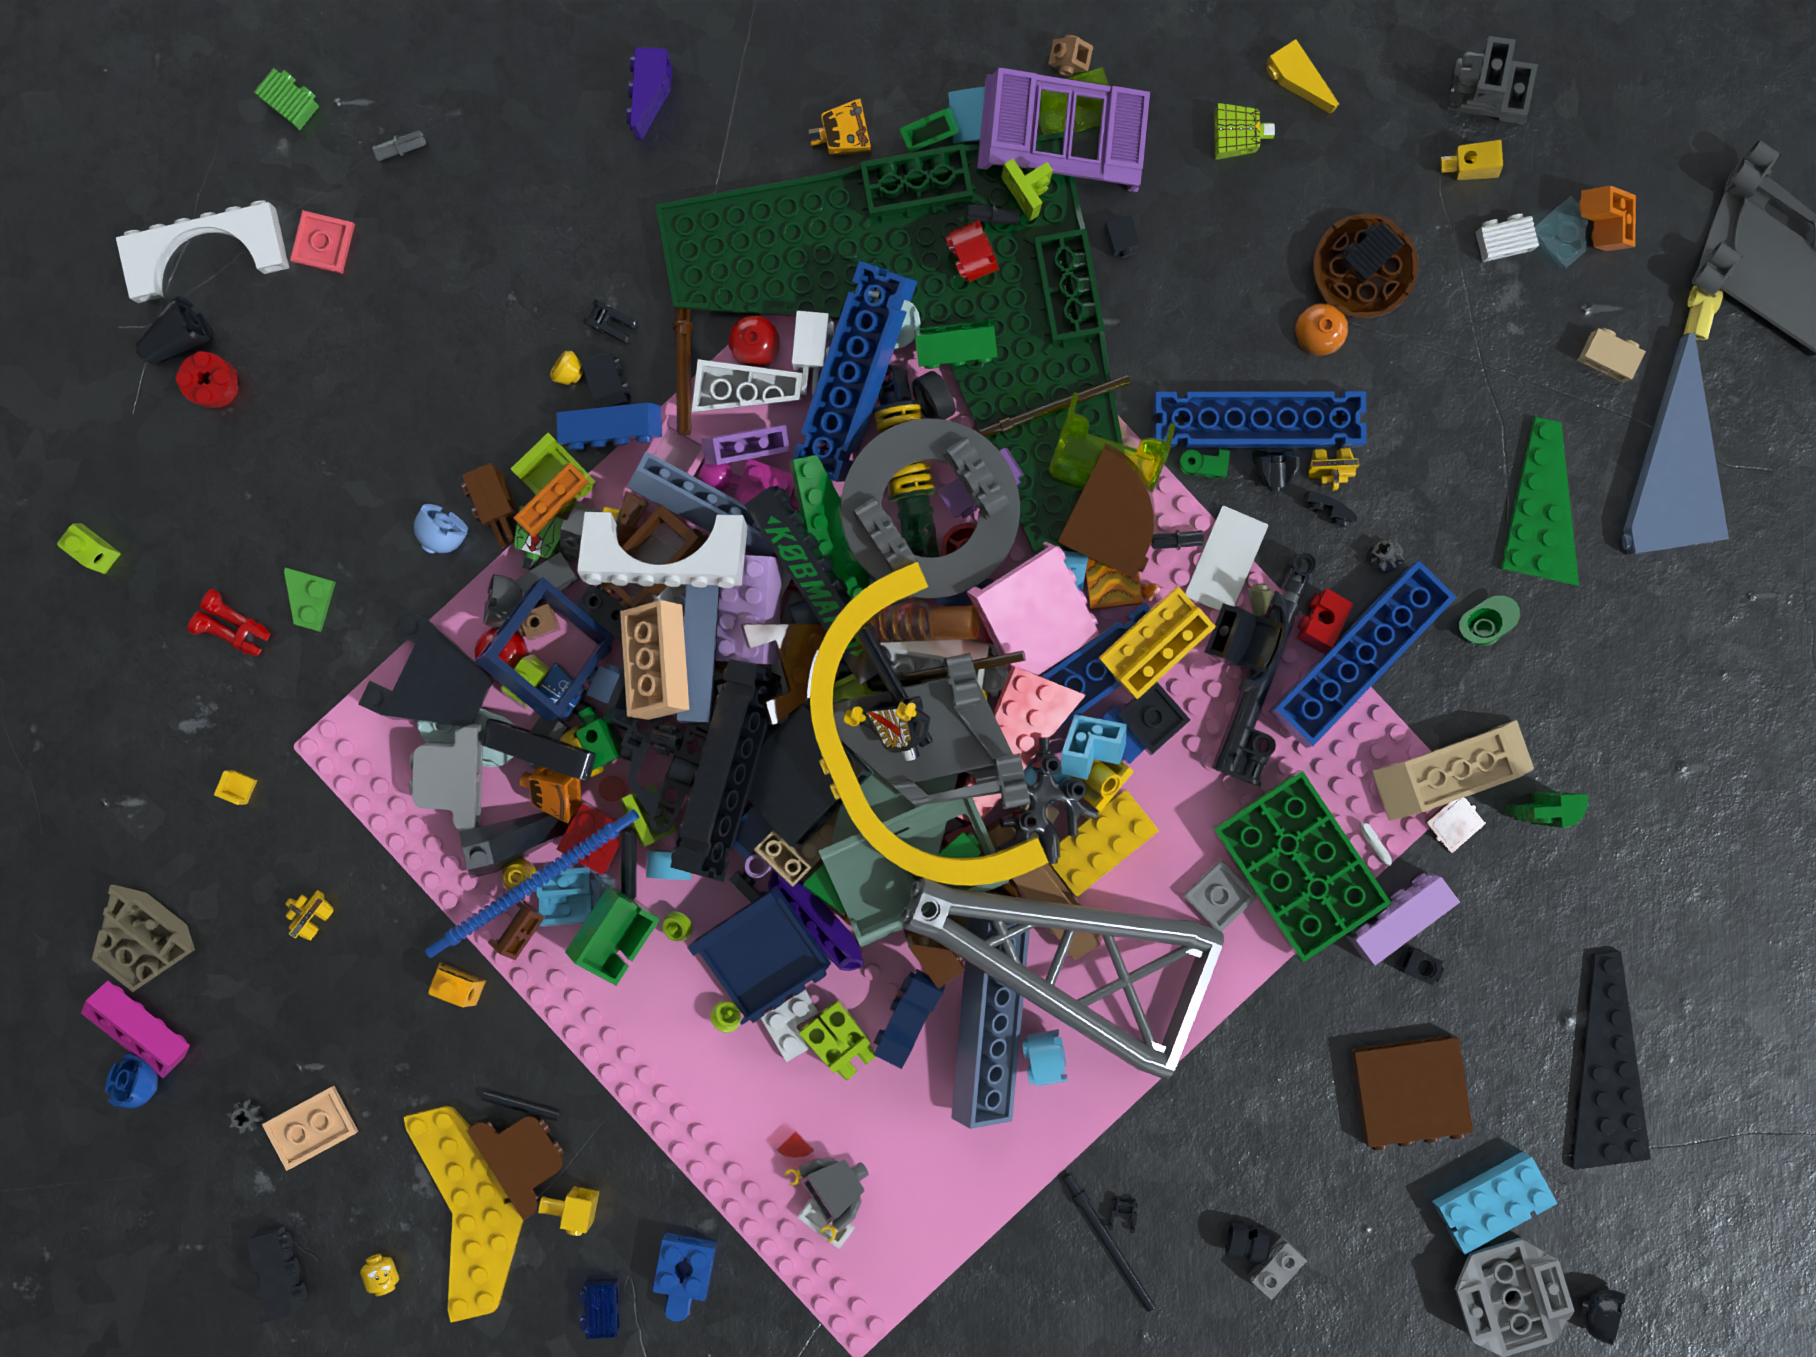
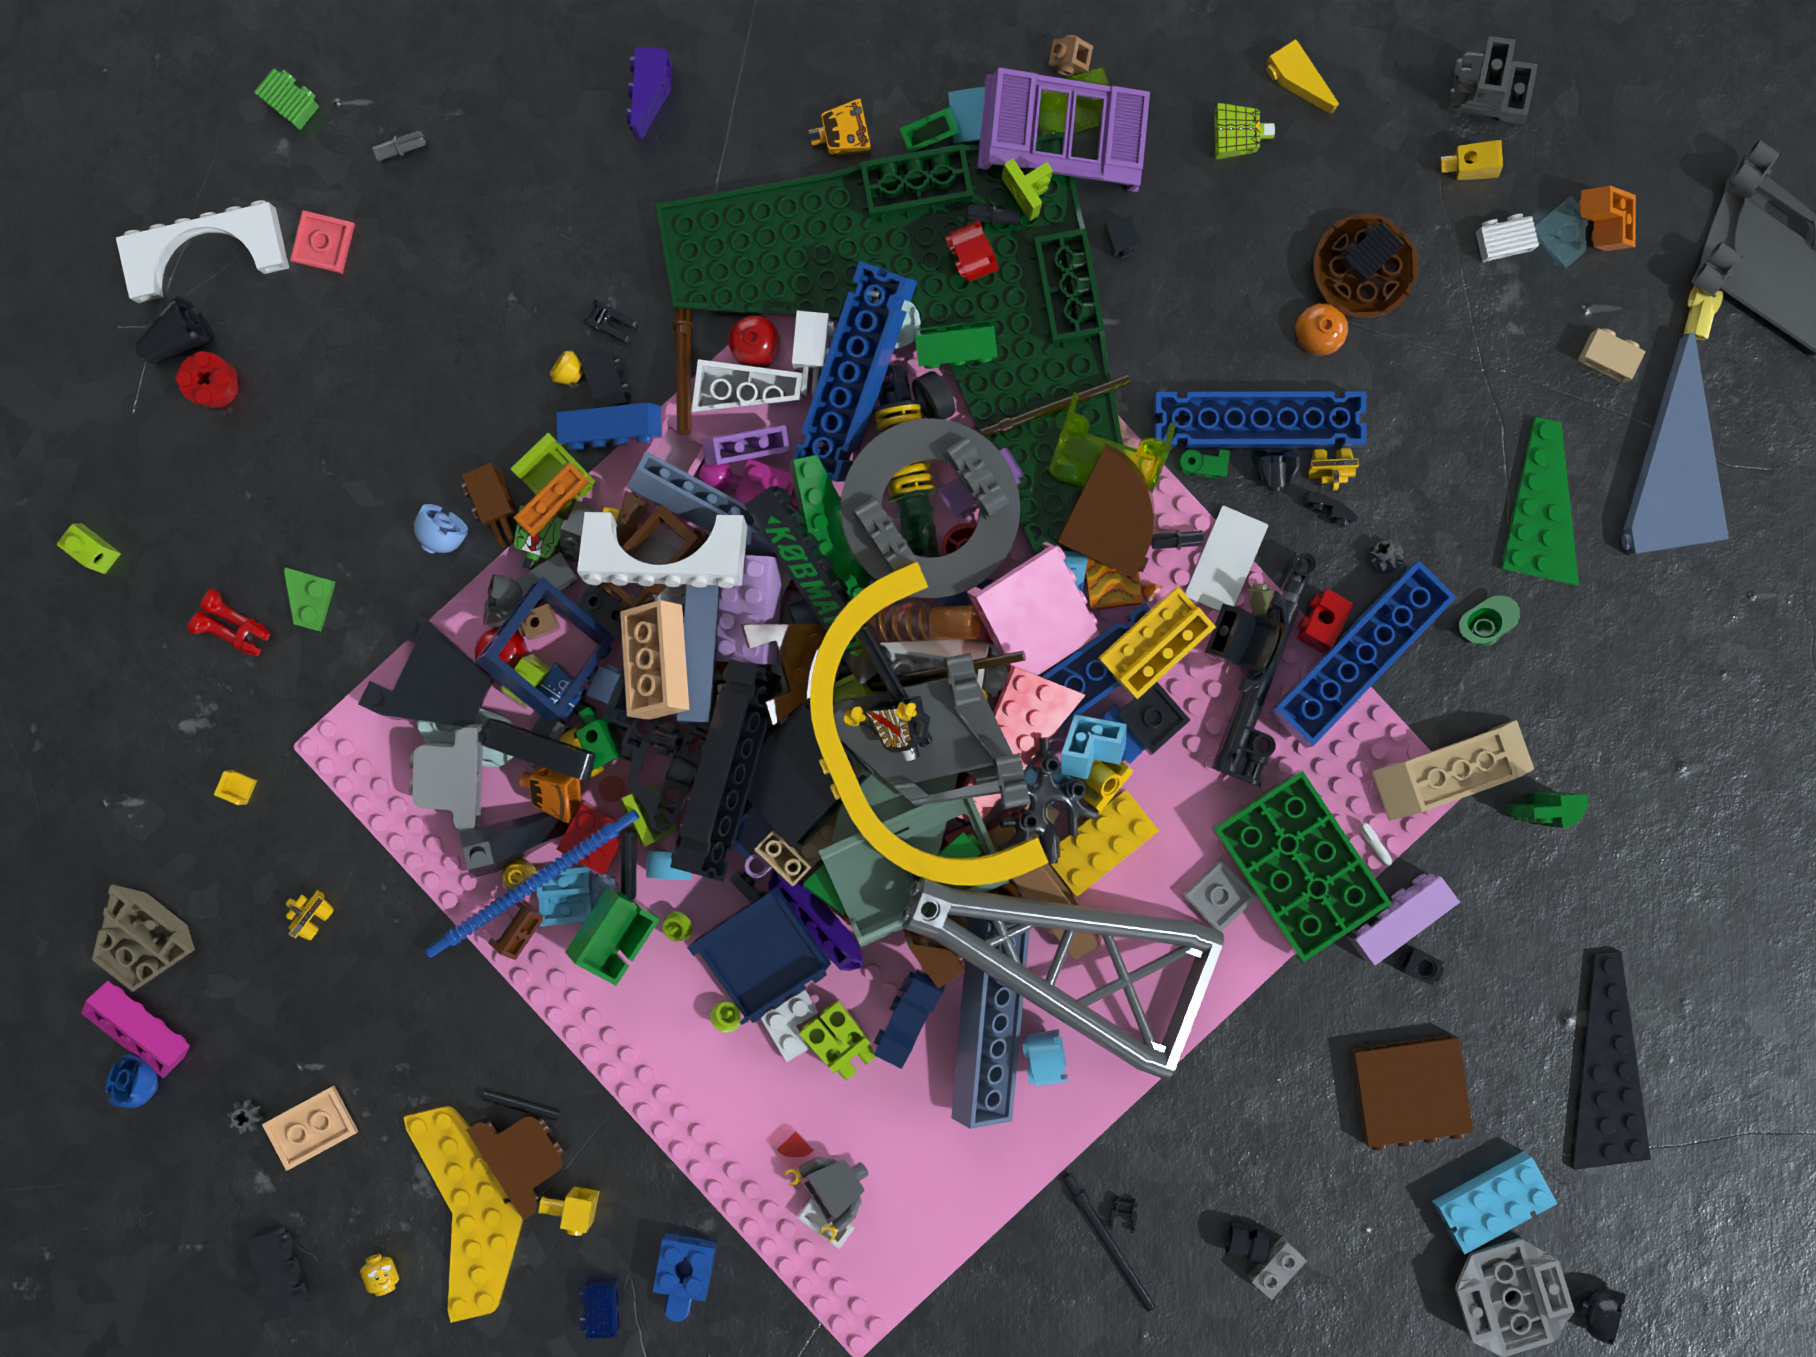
(456, 986): light orange torso -> none
(1455, 823): piece -> none

